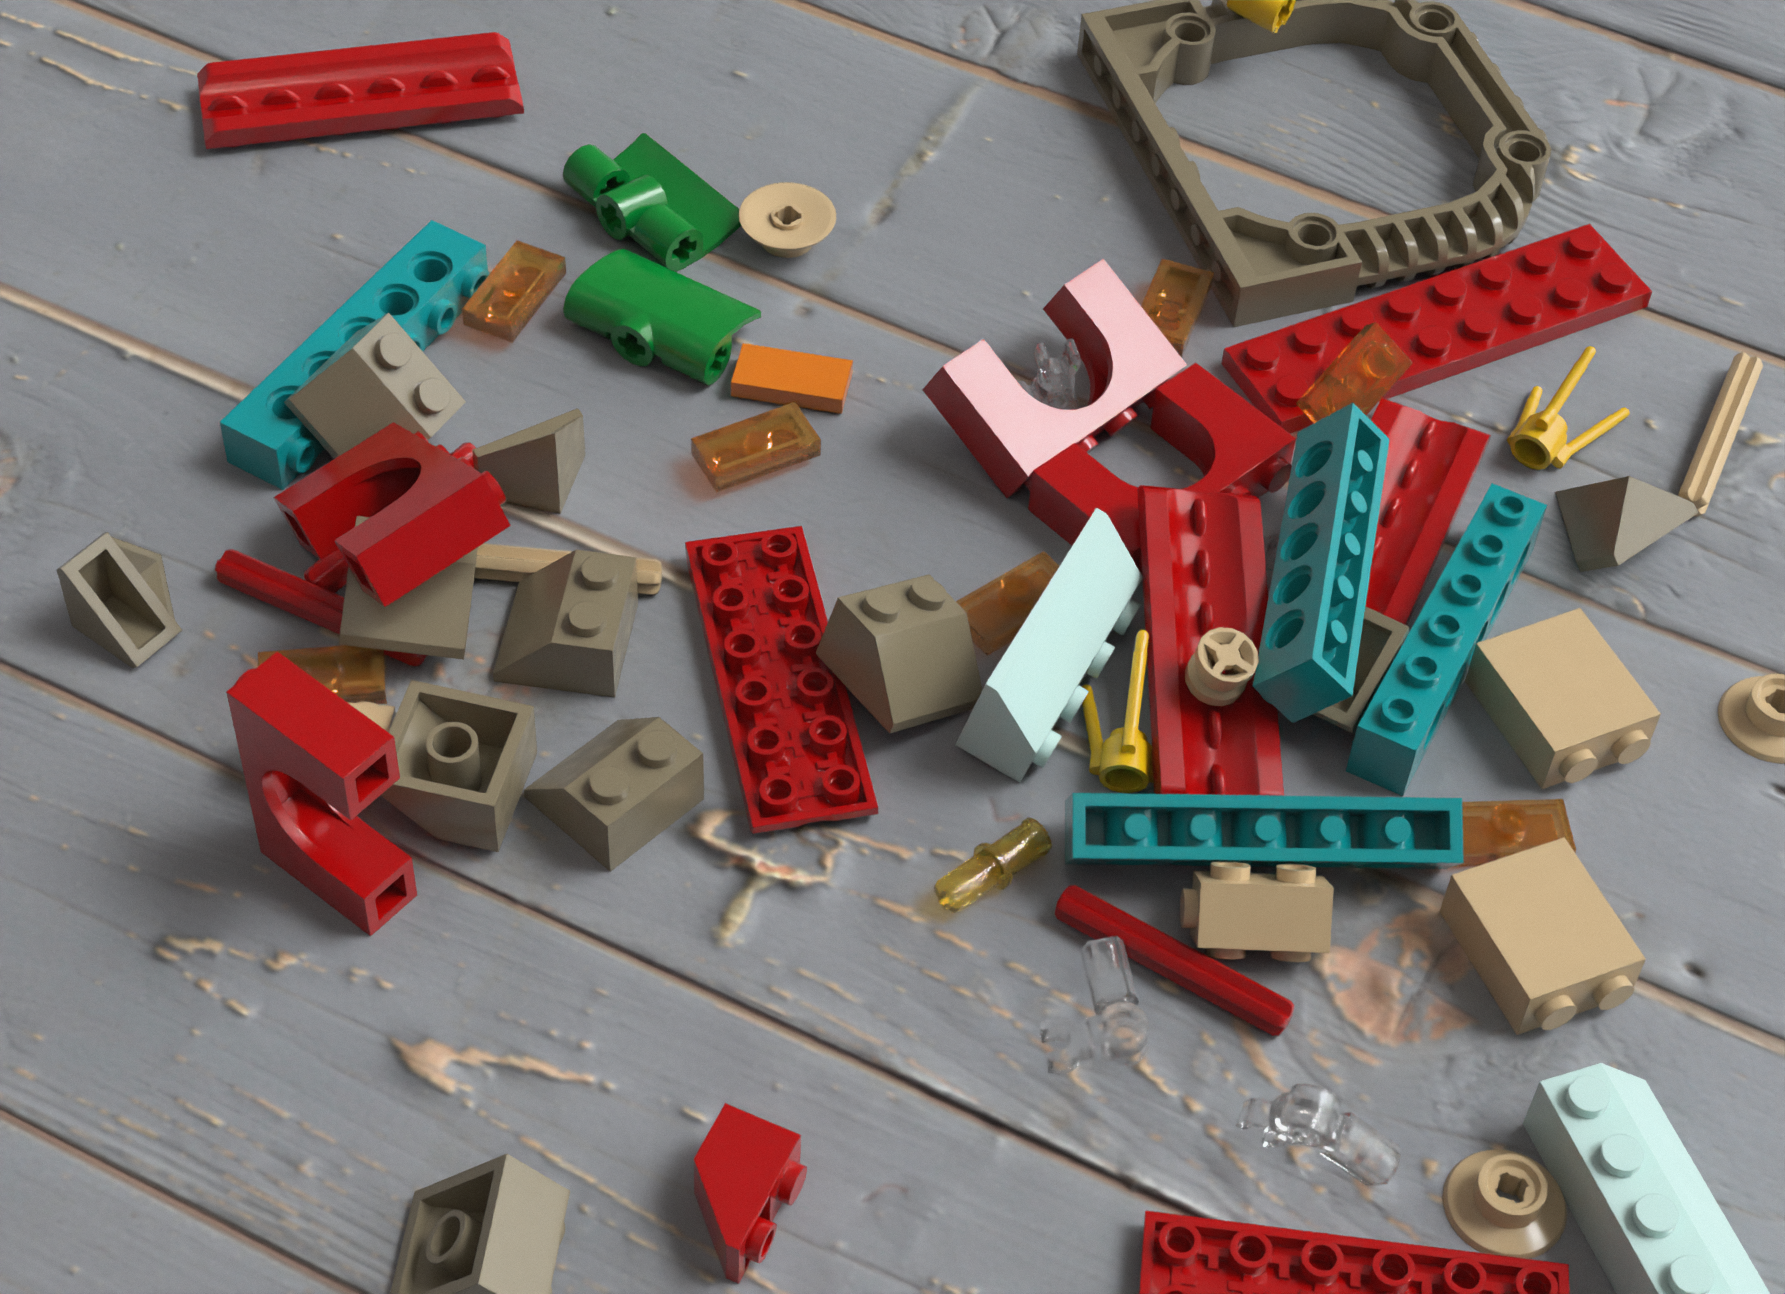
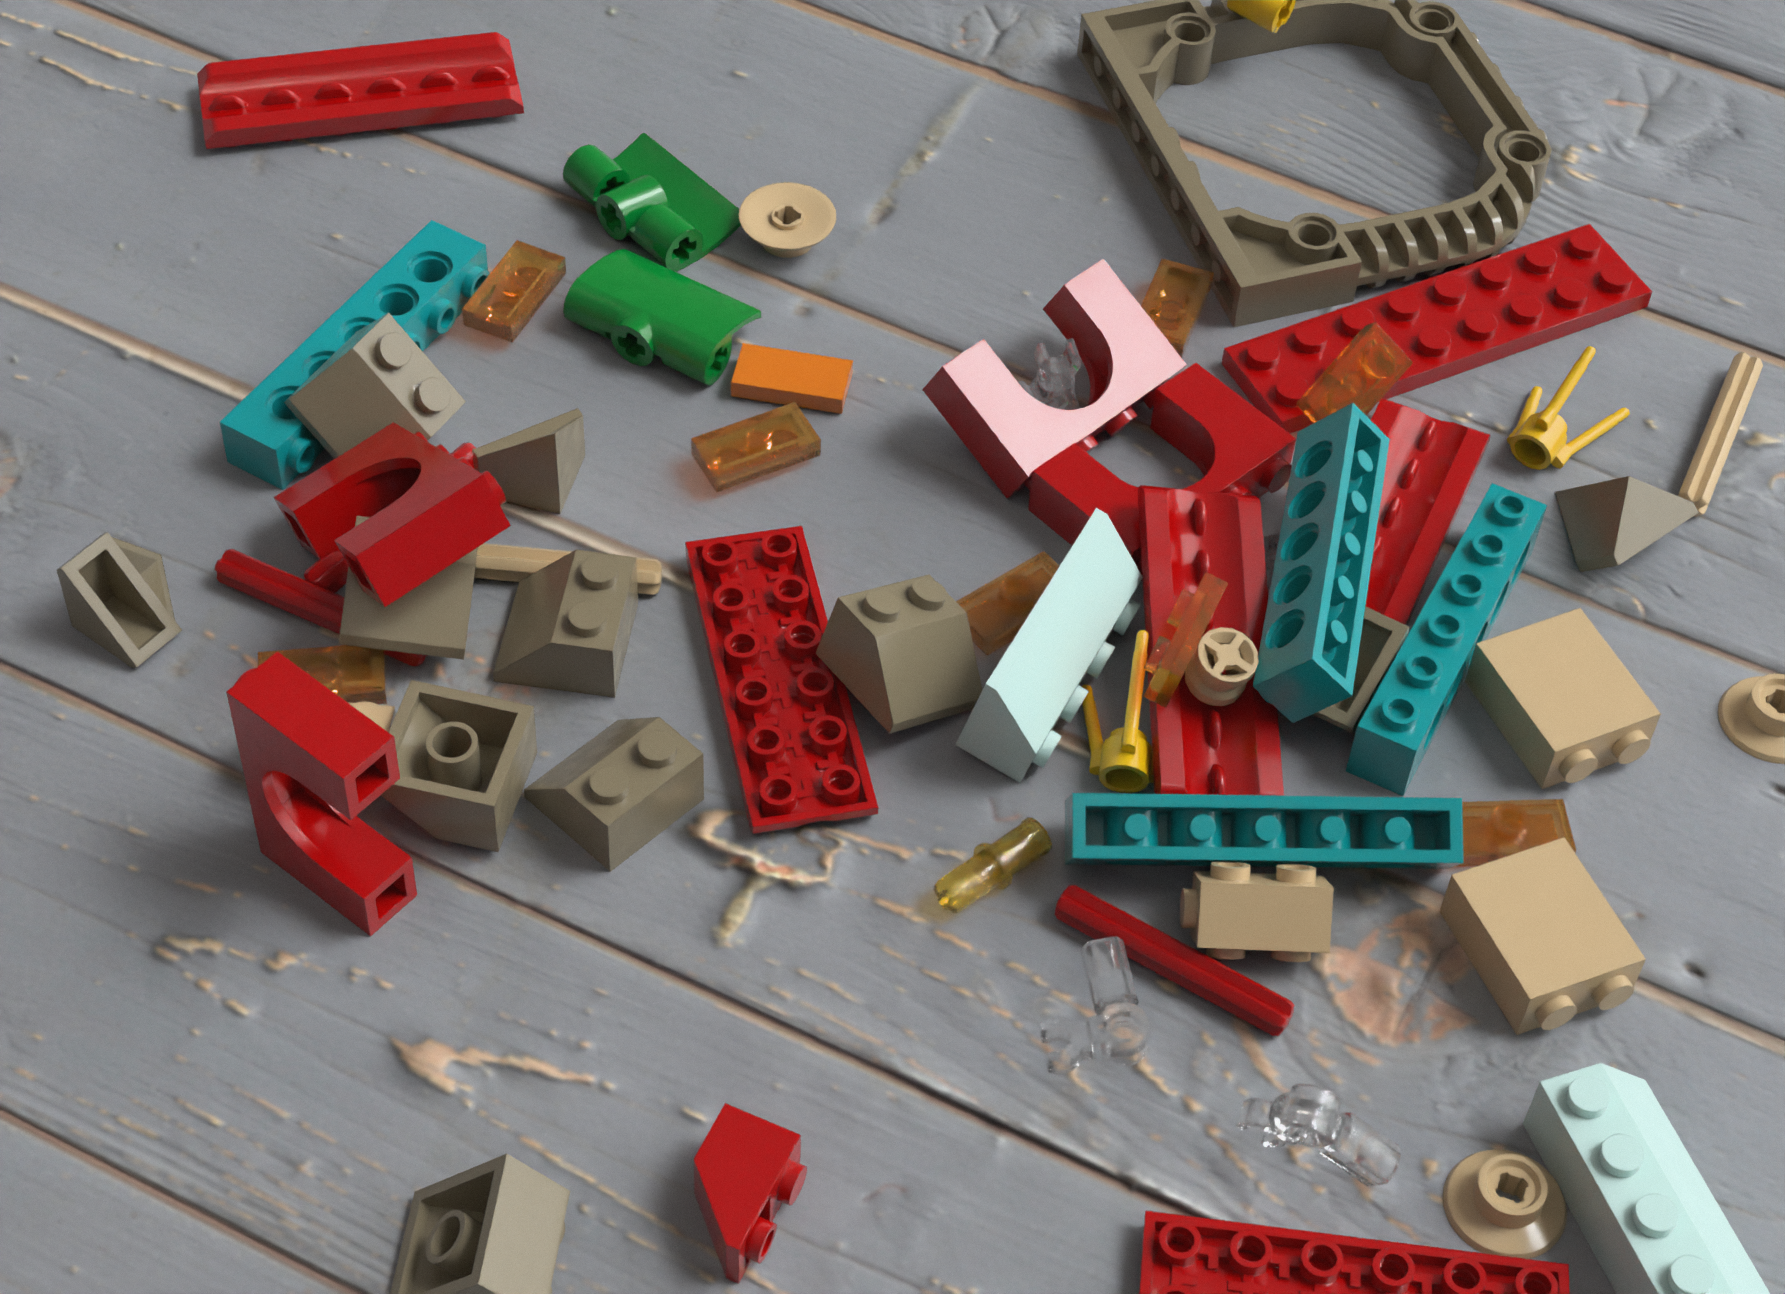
(1172, 656): none -> clear orange plate

